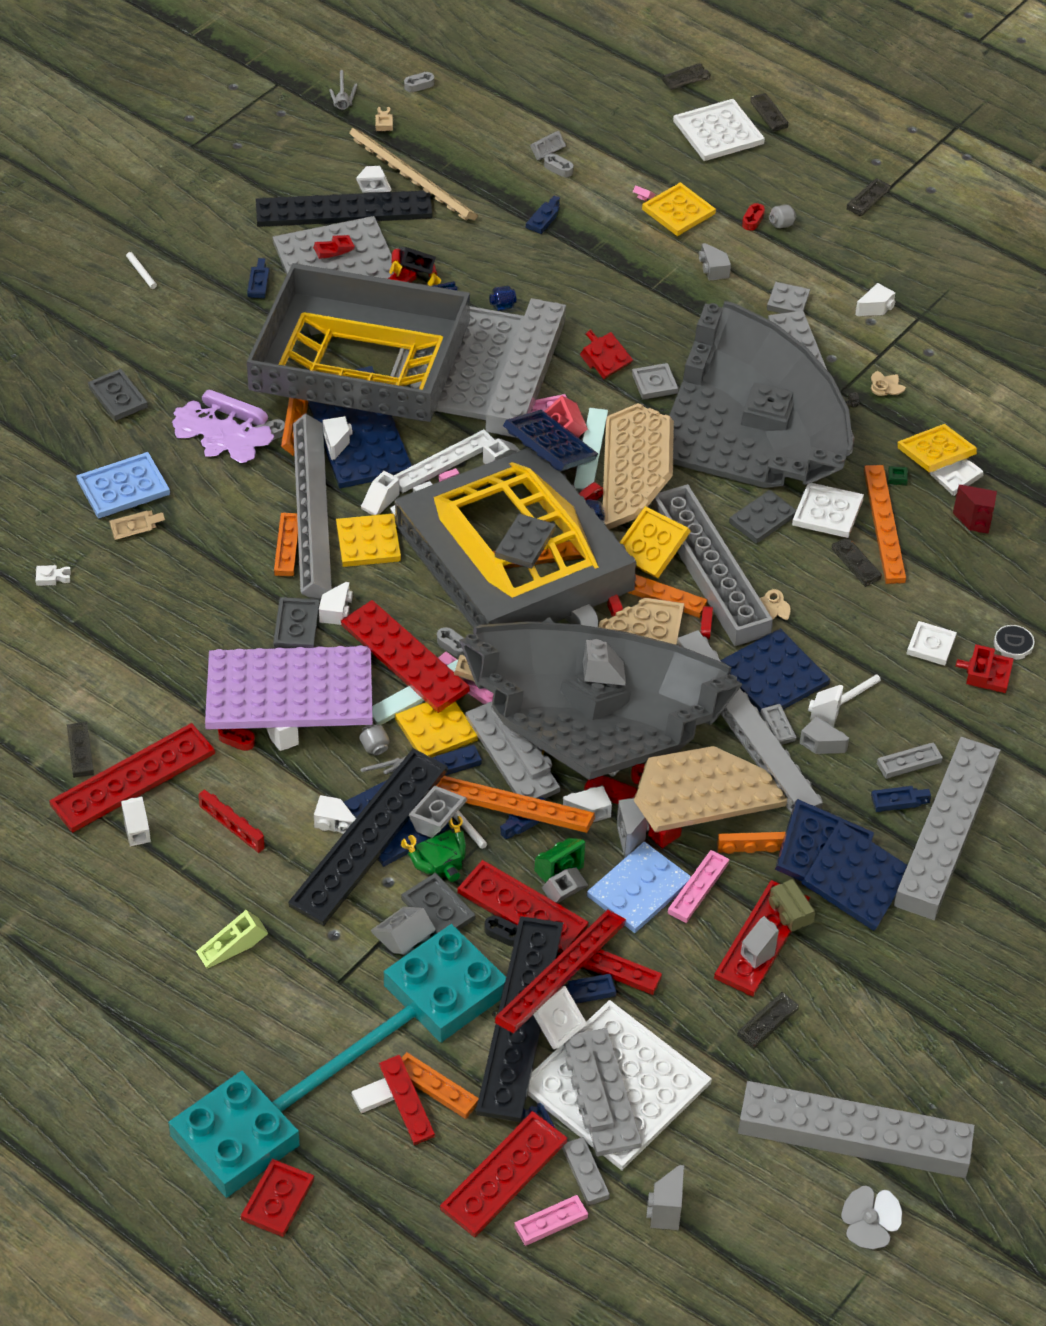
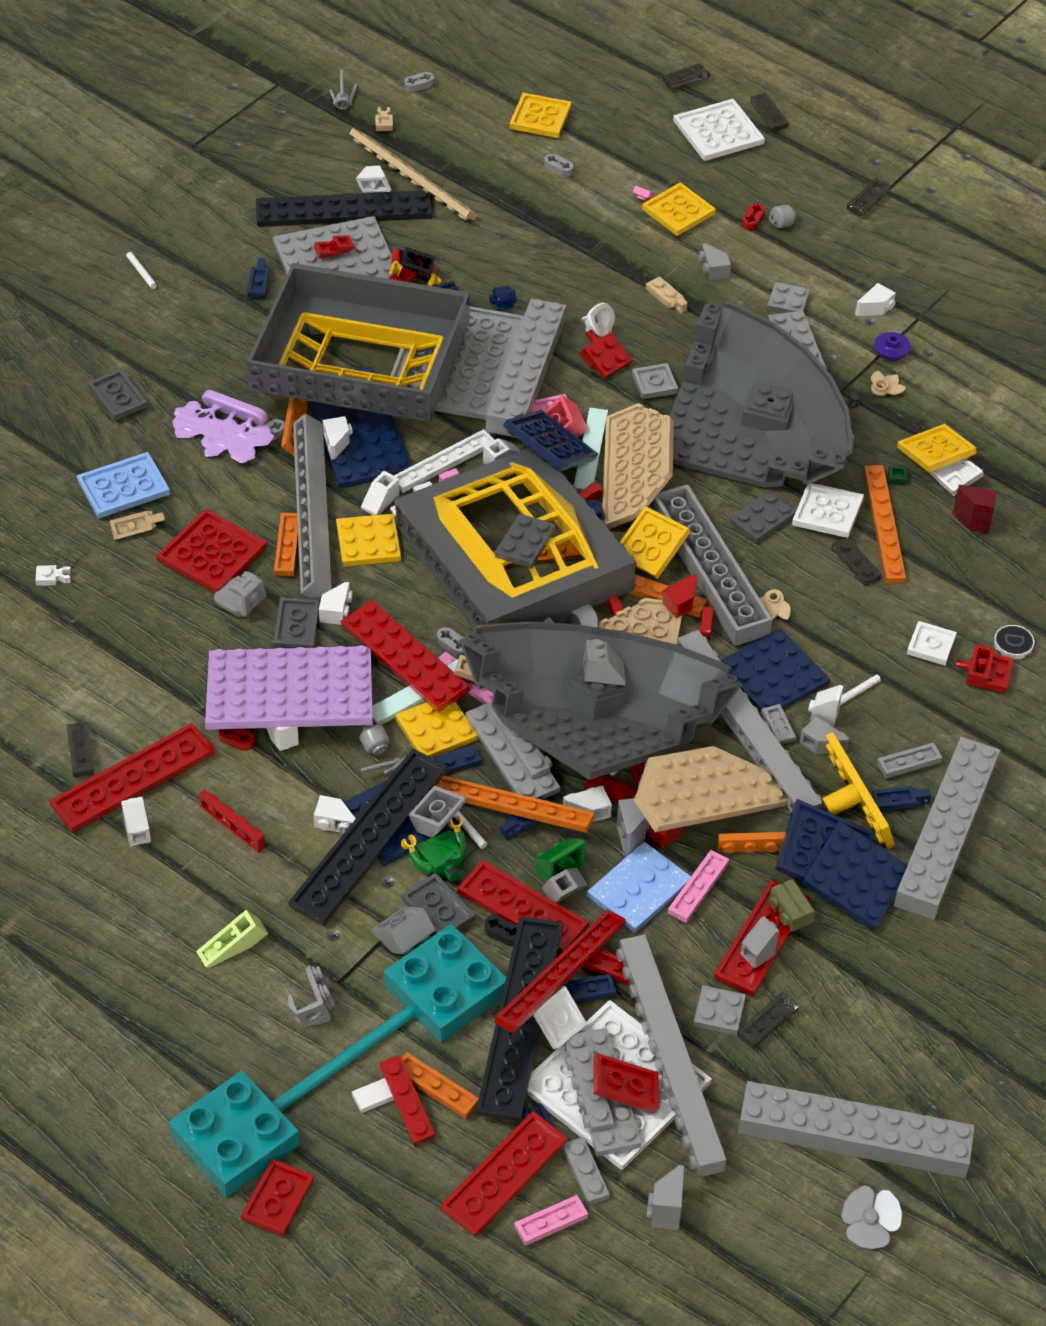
(211, 551): none -> red plate
(241, 594): none -> light grey piece
(323, 1004): none -> light grey piece
(540, 115): none -> yellow plate
(544, 215): dark blue hinge -> none
(547, 145): light grey plate -> none
(599, 319): none -> white helmet
(625, 1083): none -> red plate
(666, 294): none -> tan hinge
(671, 1057): none -> light grey brick
(680, 596): none -> red slope
(719, 1010): none -> light grey plate
(854, 793): none -> yellow plate
(892, 346): none -> dark purple piece

